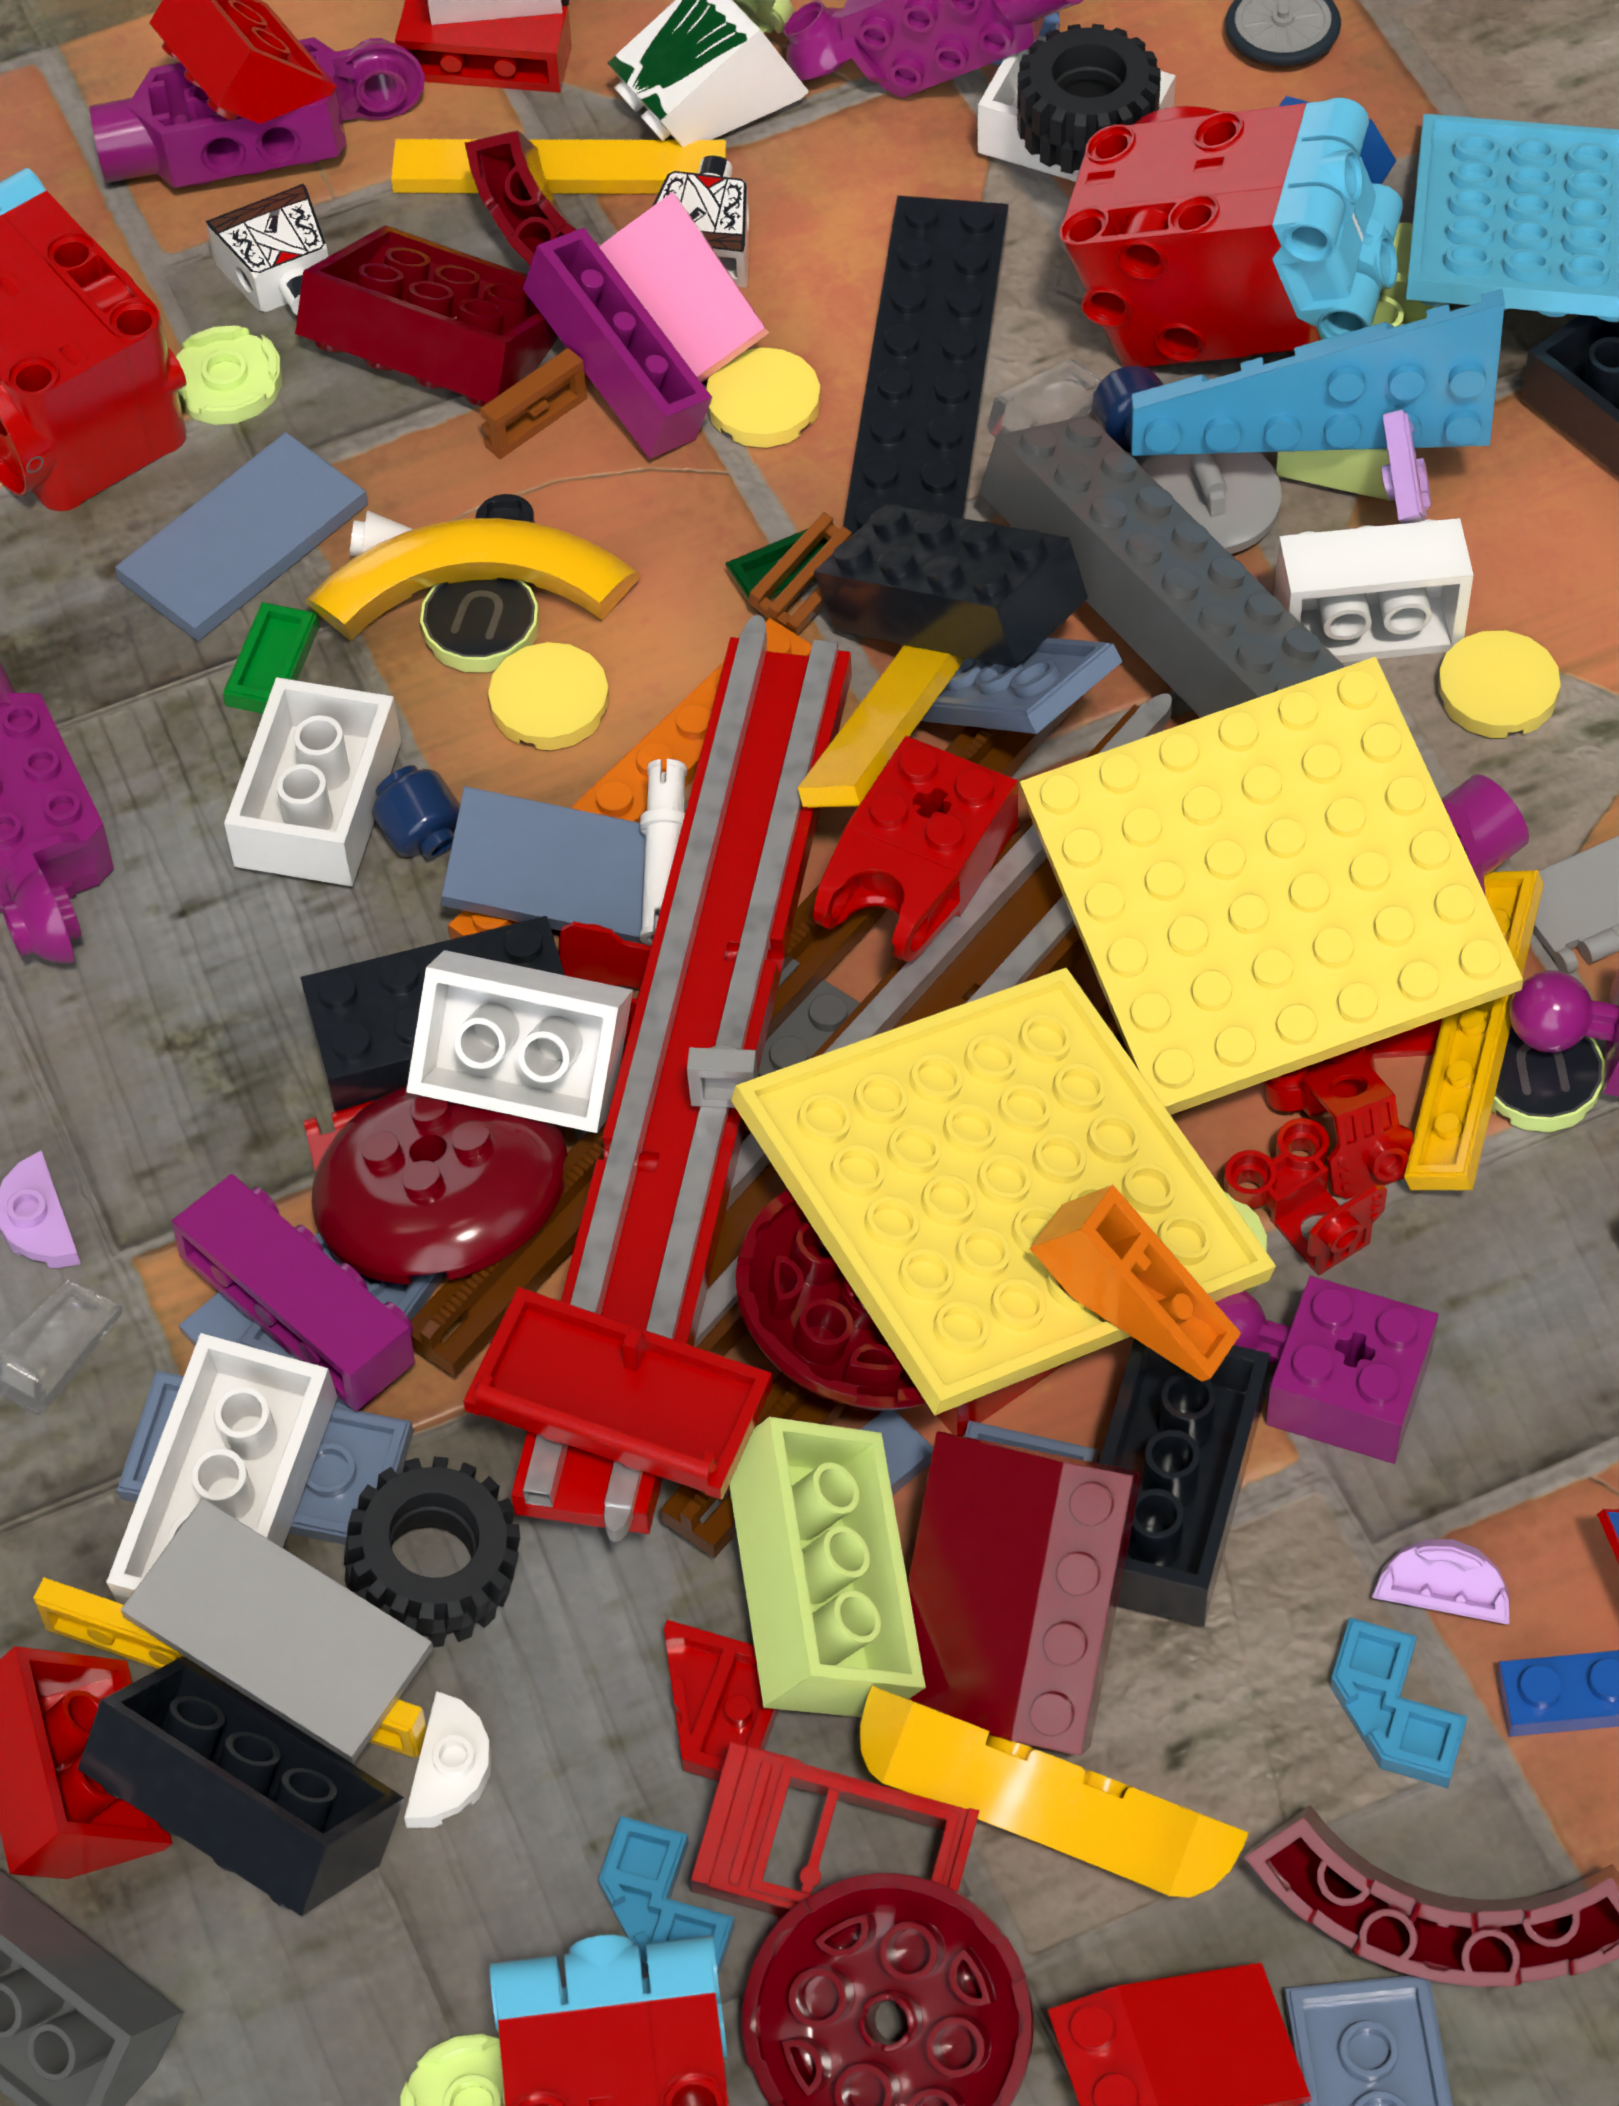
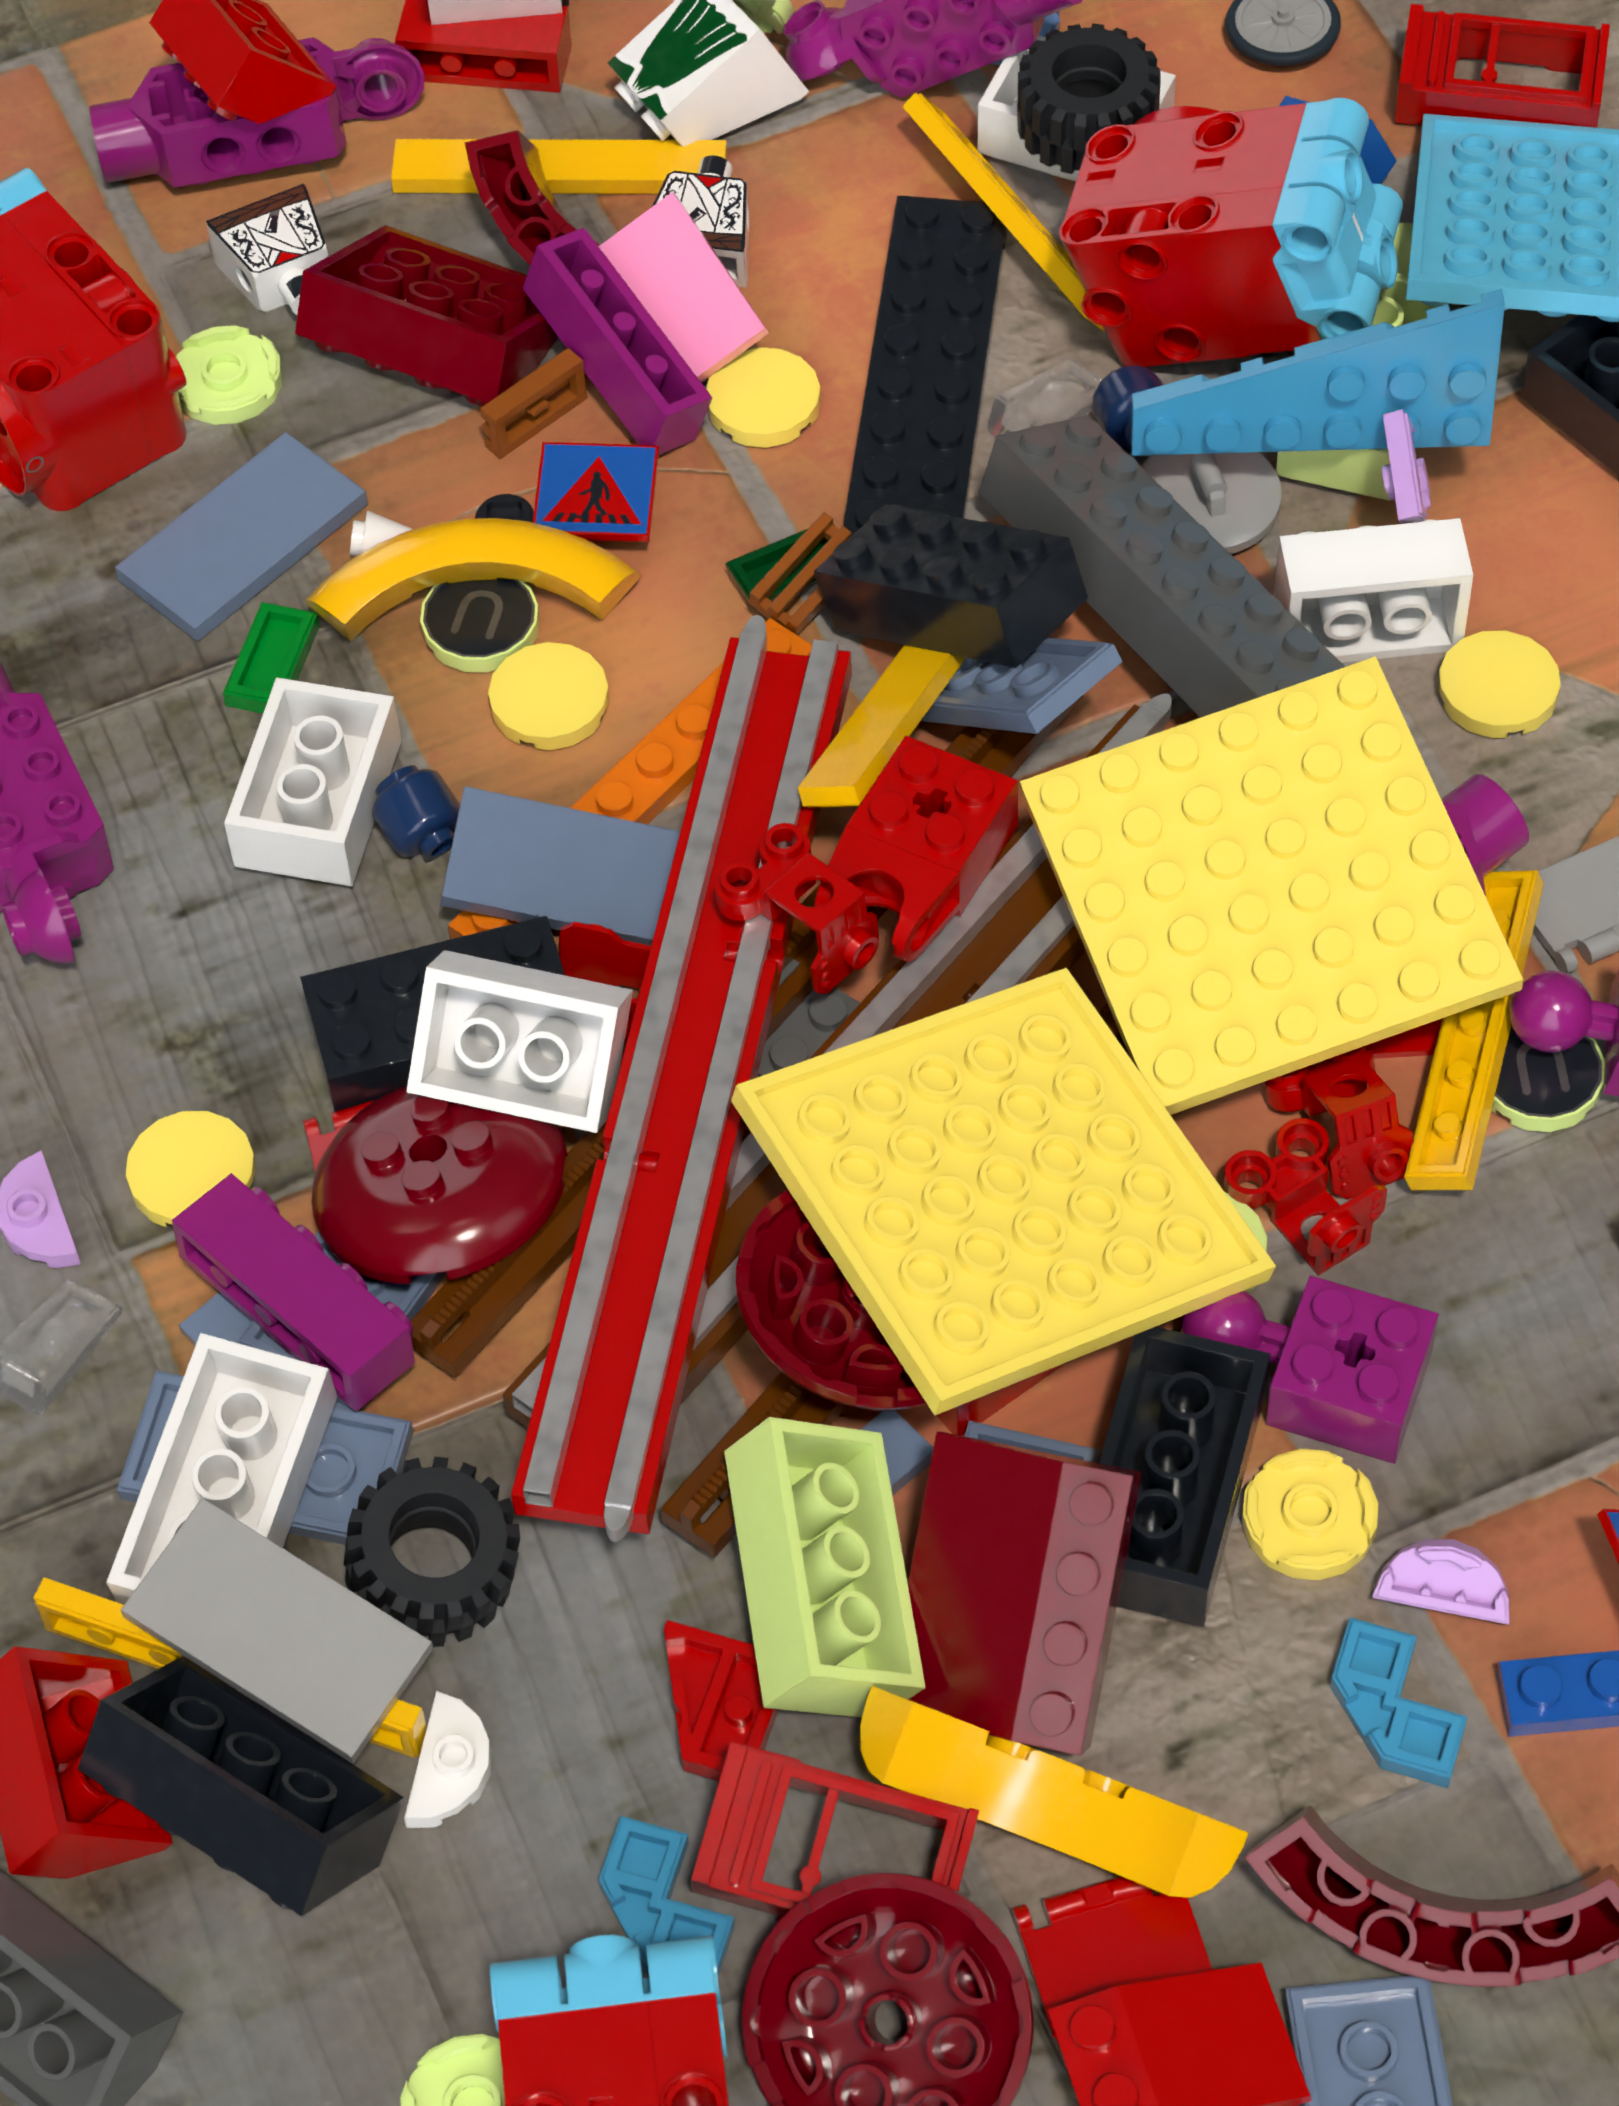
(183, 1160): none -> light yellow tile
(597, 490): none -> piece
(619, 1392): red container -> none
(662, 830): white pin -> none
(716, 1072): light grey plate -> none
(842, 926): none -> red piece
(998, 196): none -> yellow tile
(1108, 1939): none -> red piece
(1131, 1279): orange slope -> none
(1309, 1514): none -> light yellow tile
(1440, 39): none -> red piece

